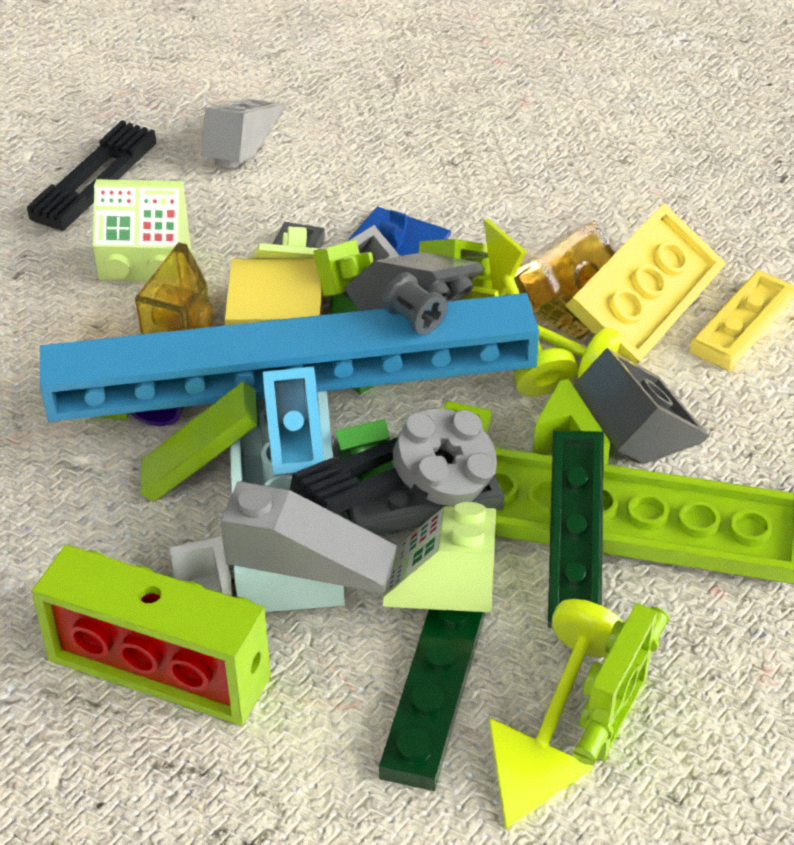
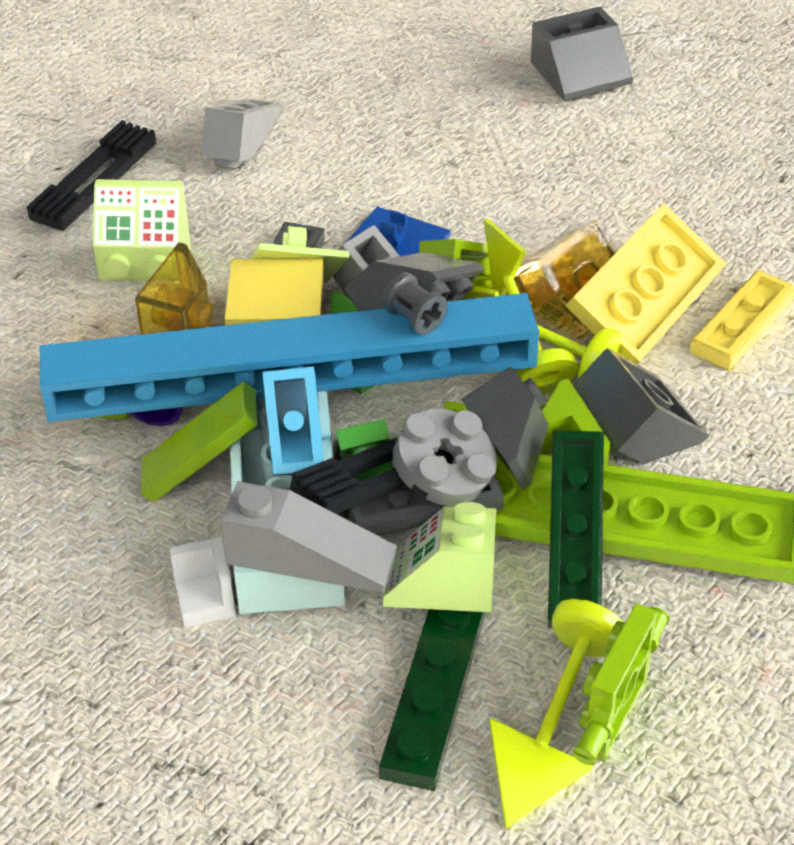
(154, 633): lime brick -> none
(340, 265): lime tile -> none
(512, 421): none -> dark grey slope
(580, 53): none -> slope

